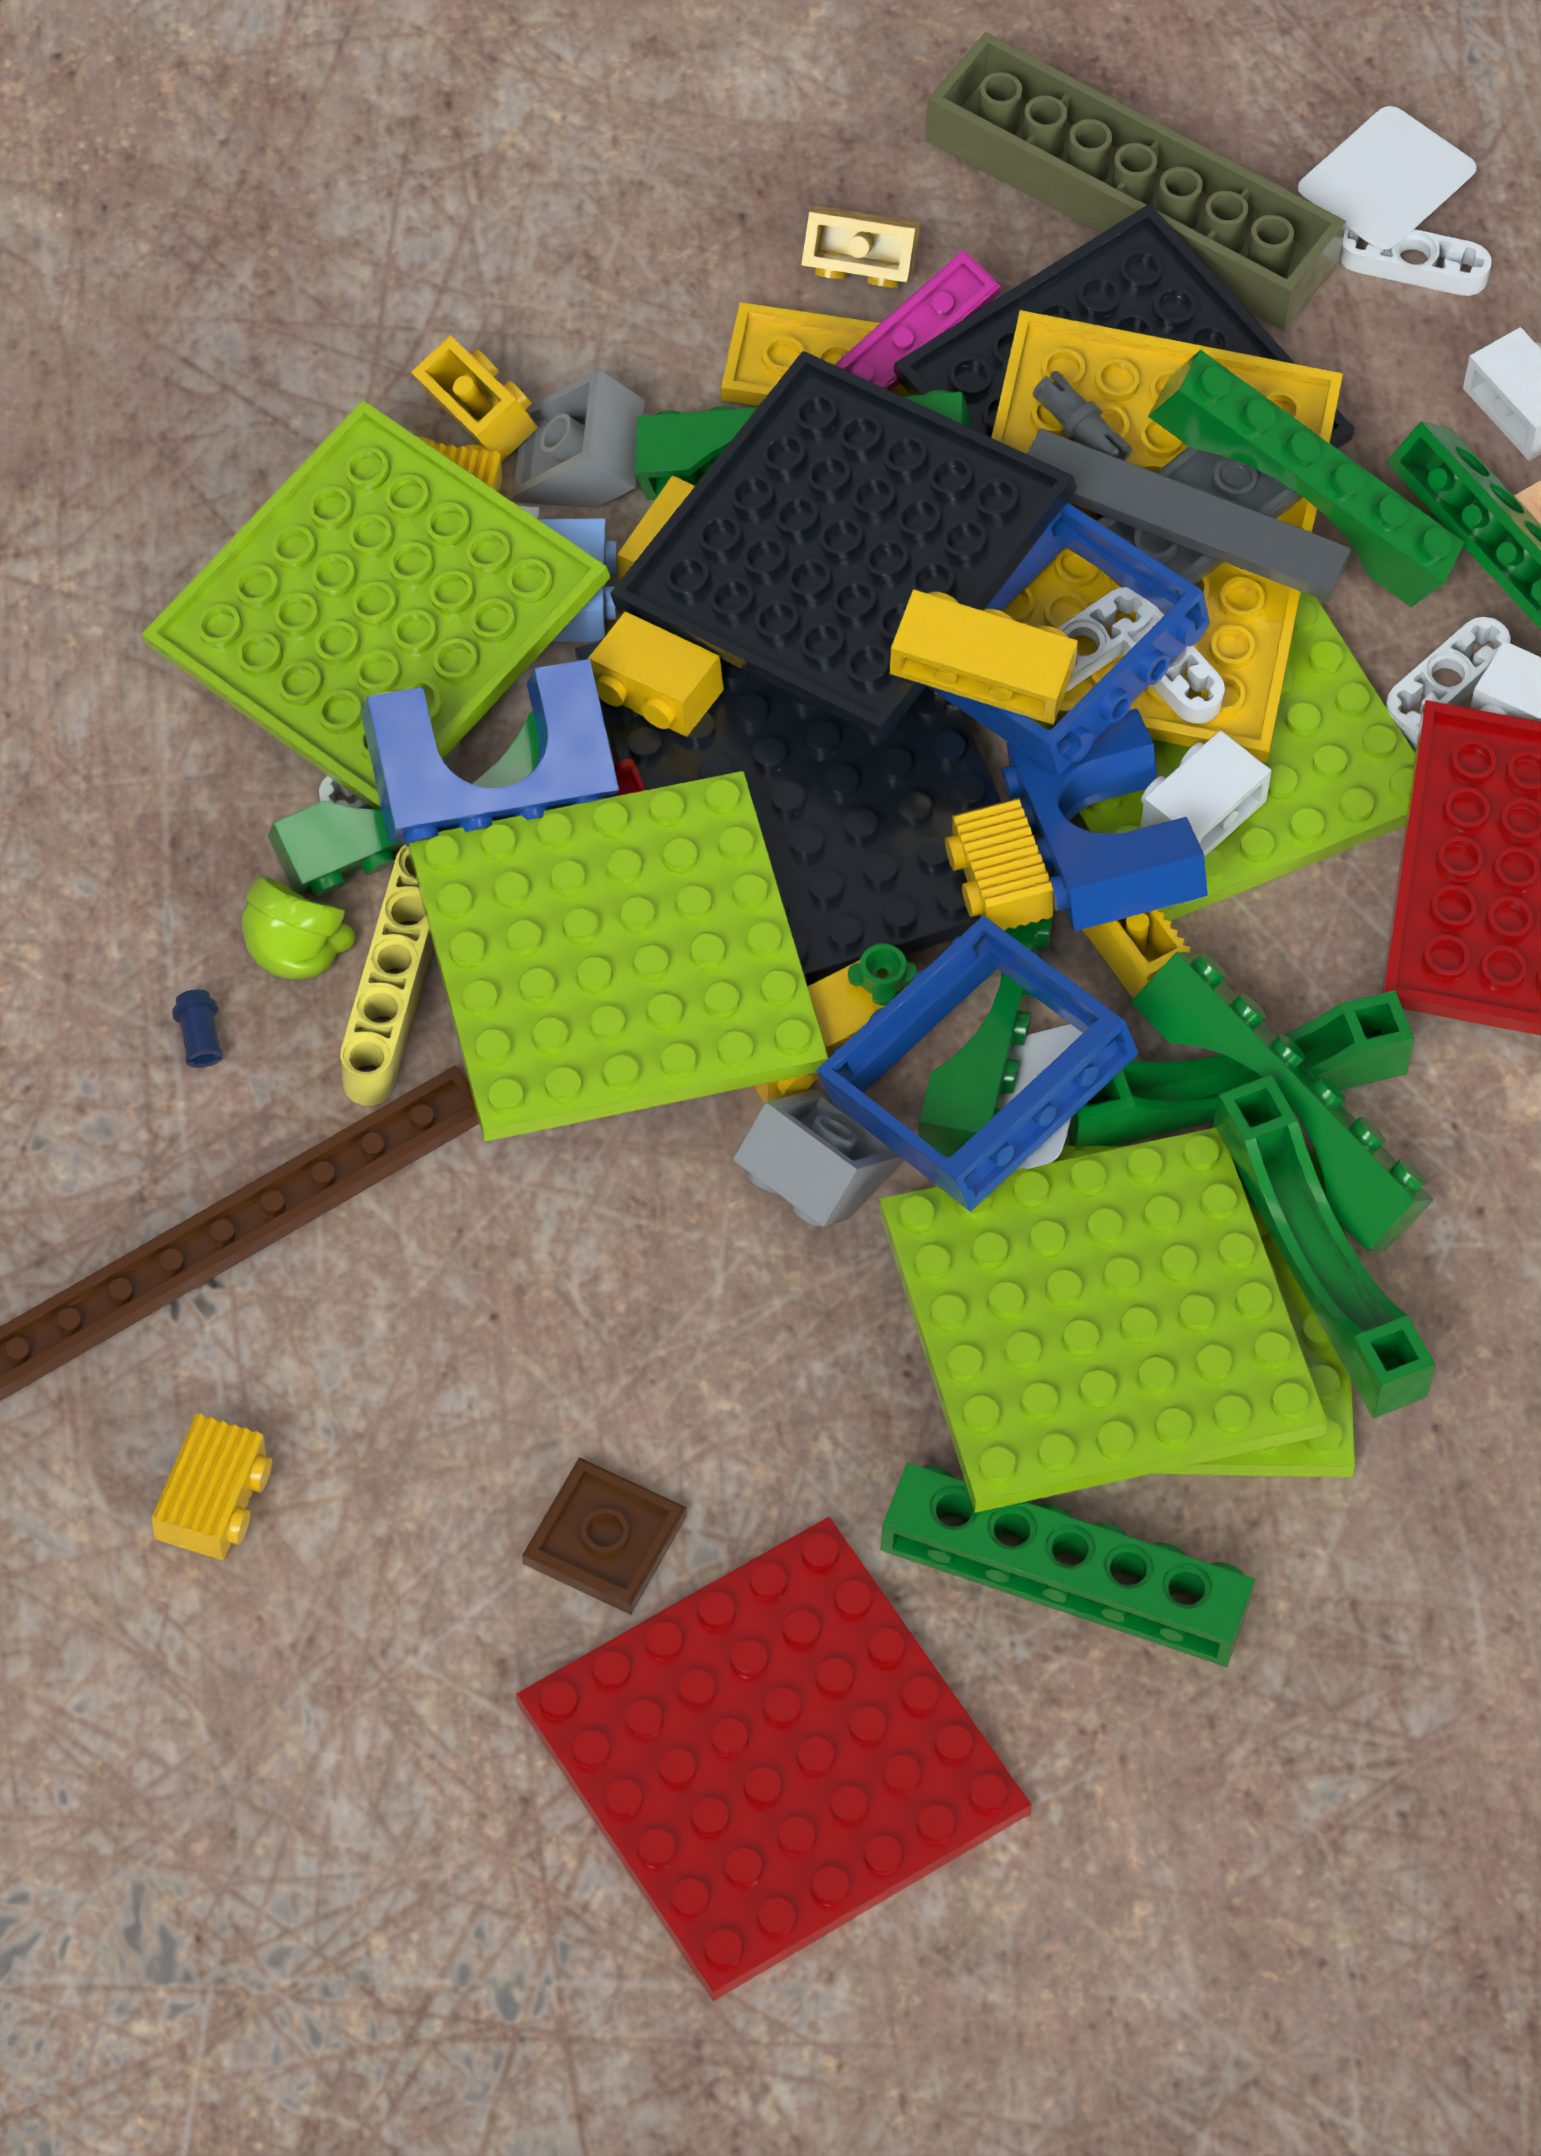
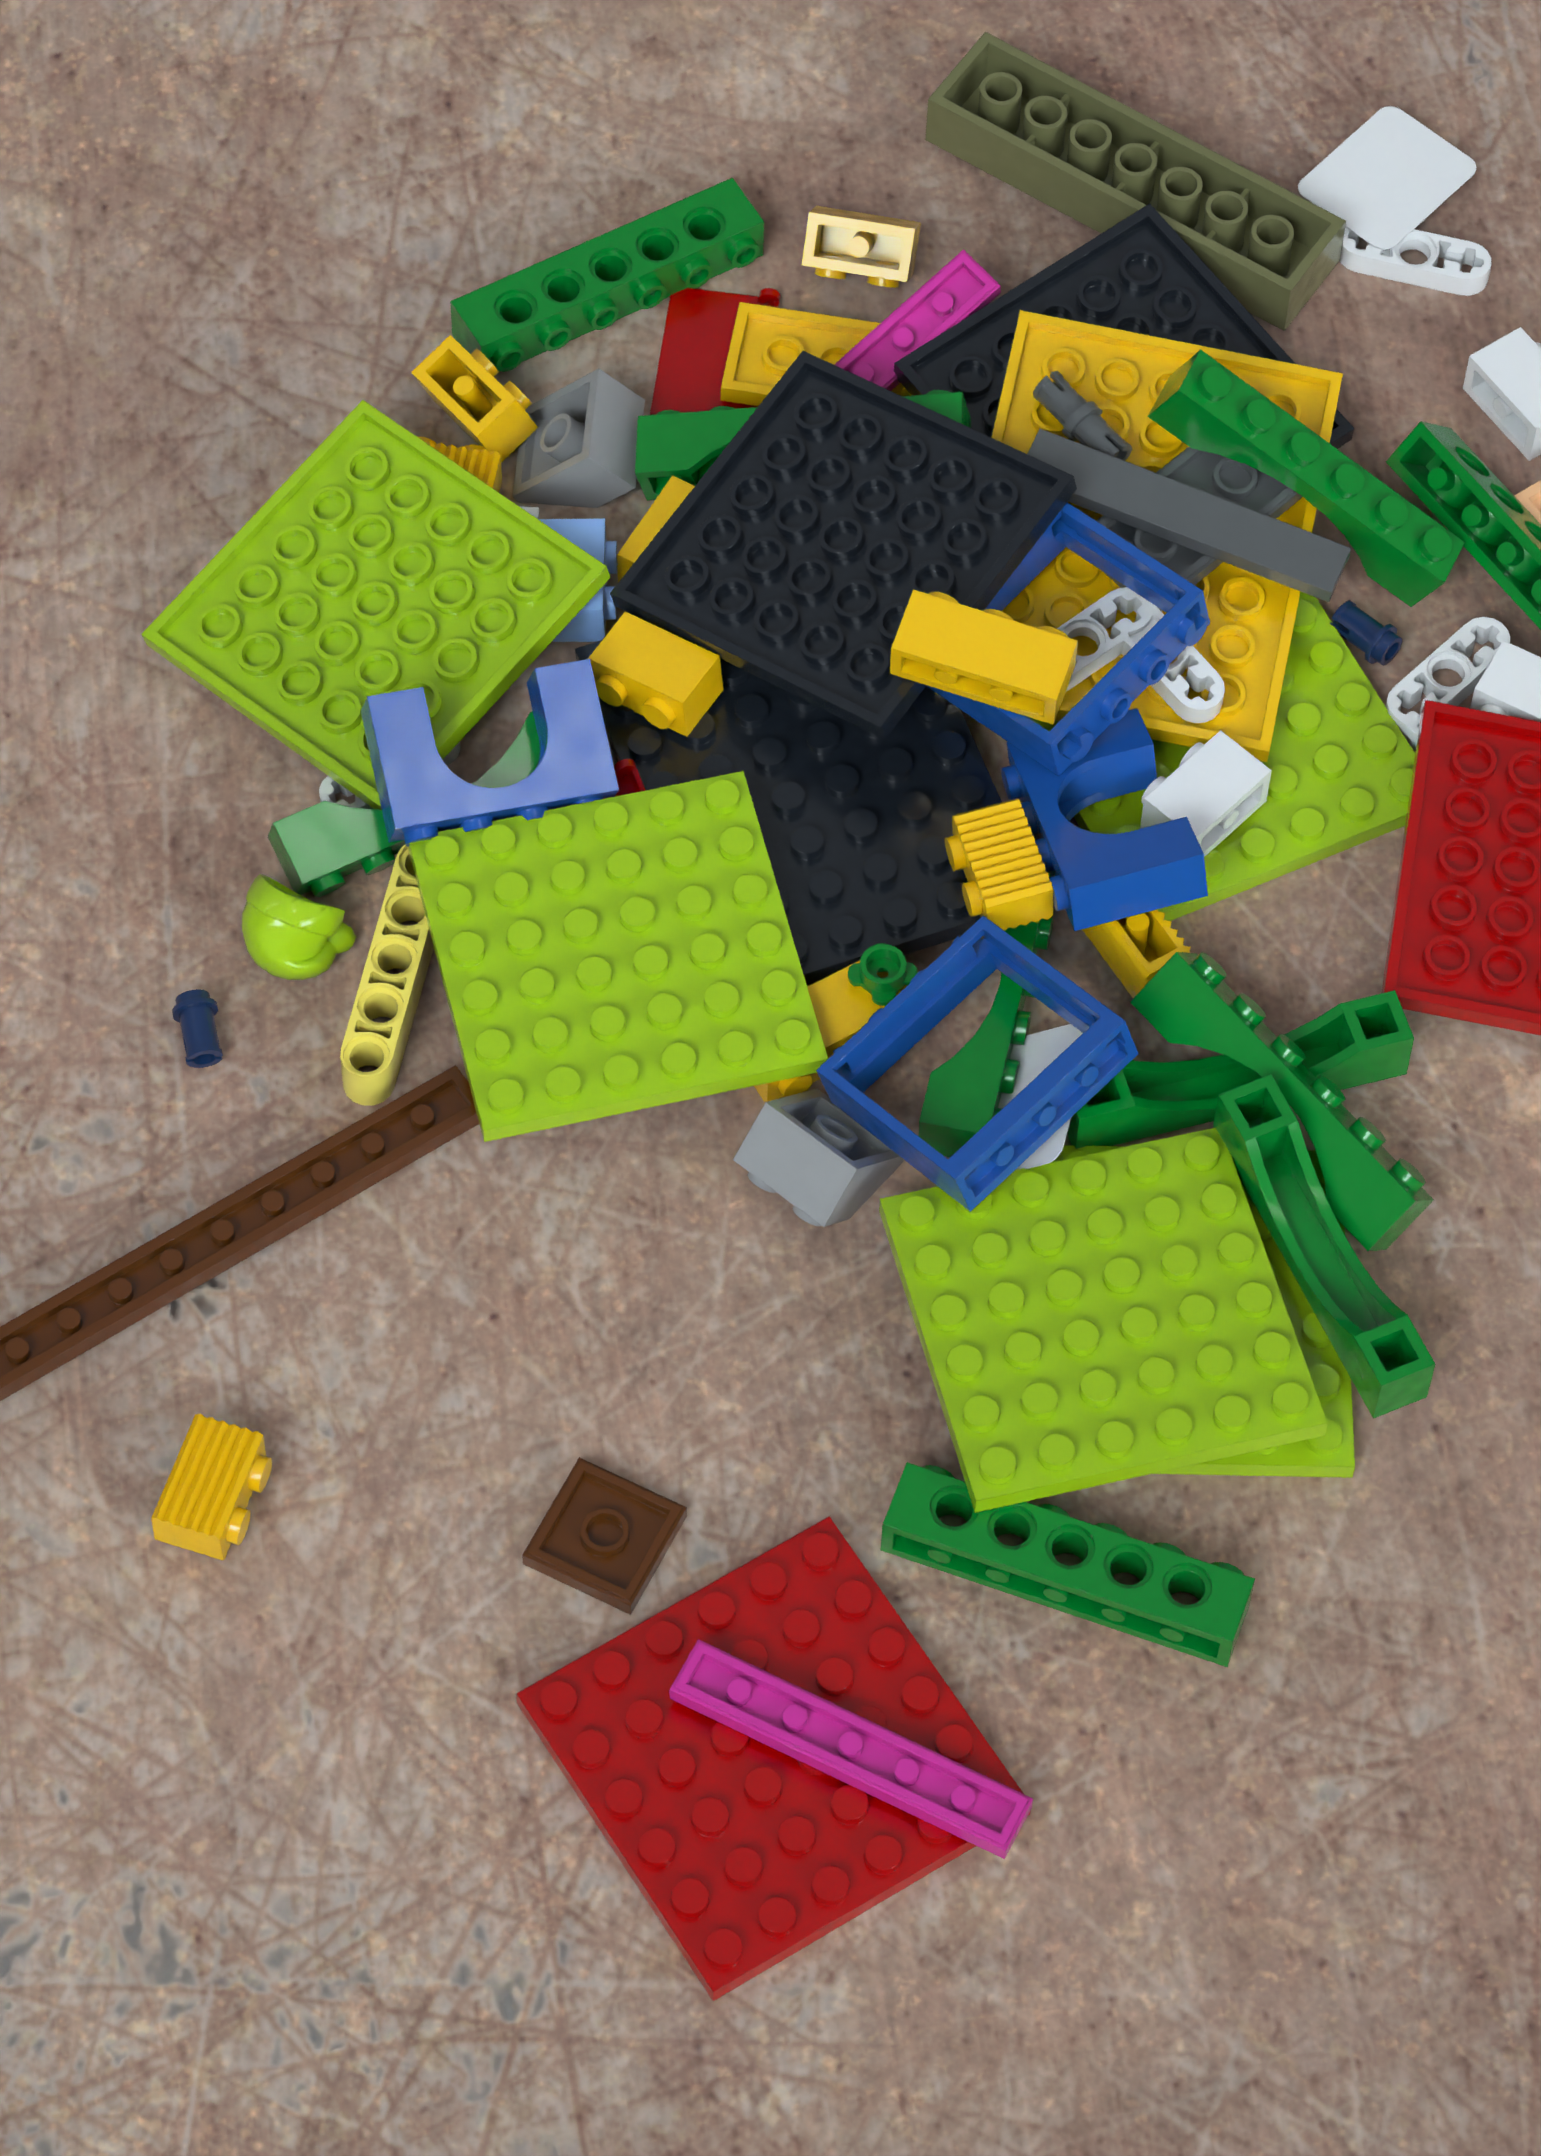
(609, 276): none -> green brick
(697, 348): none -> red piece
(851, 1748): none -> dark pink tile
(1377, 641): none -> dark blue pin

